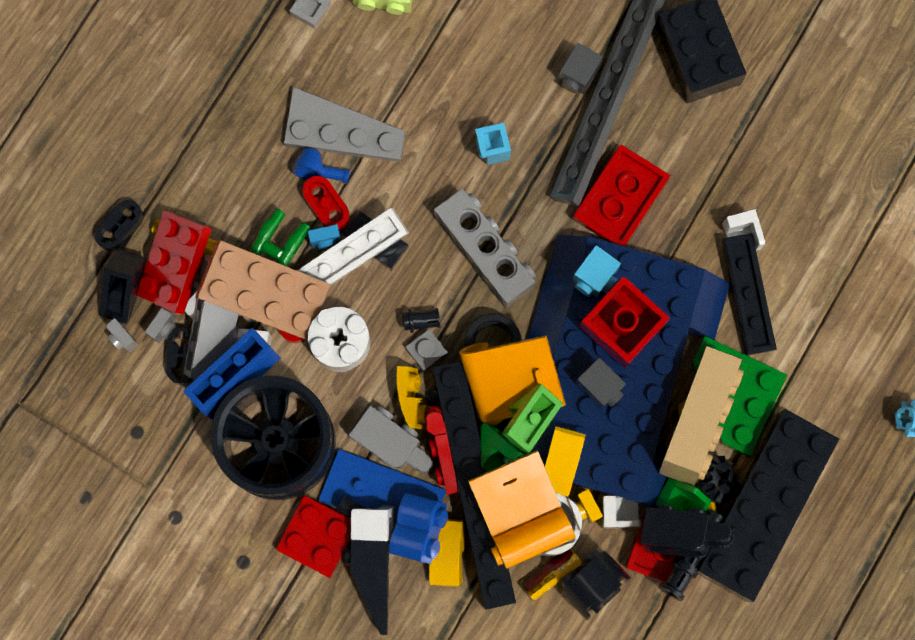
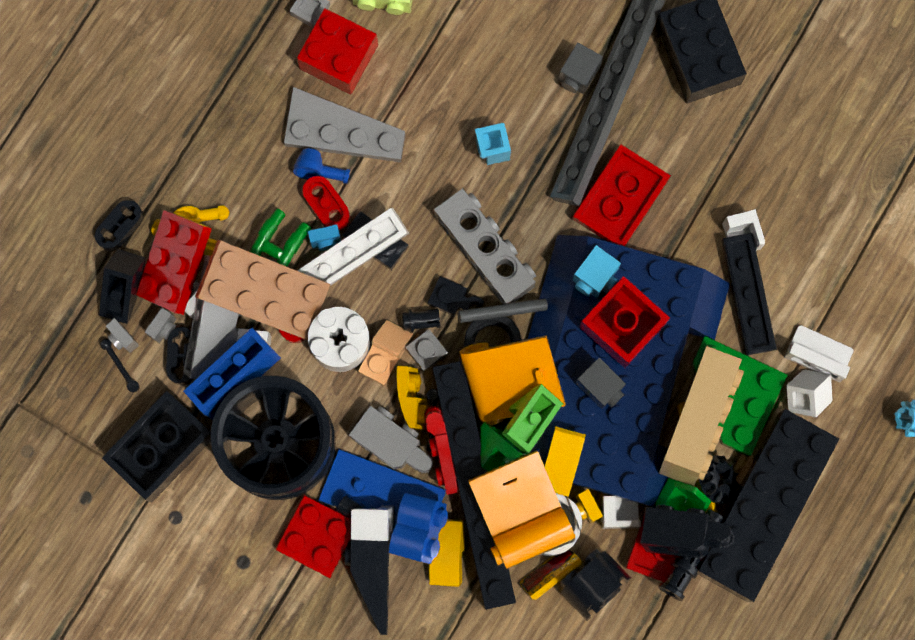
(132, 386): none -> black hinge
(158, 447): none -> black brick
(197, 215): none -> yellow piece
(337, 51): none -> red brick
(385, 352): none -> light nougat slope
(451, 296): none -> black plate
(502, 310): none -> dark grey bar
(809, 393): none -> white panel
(819, 353): none -> white panel

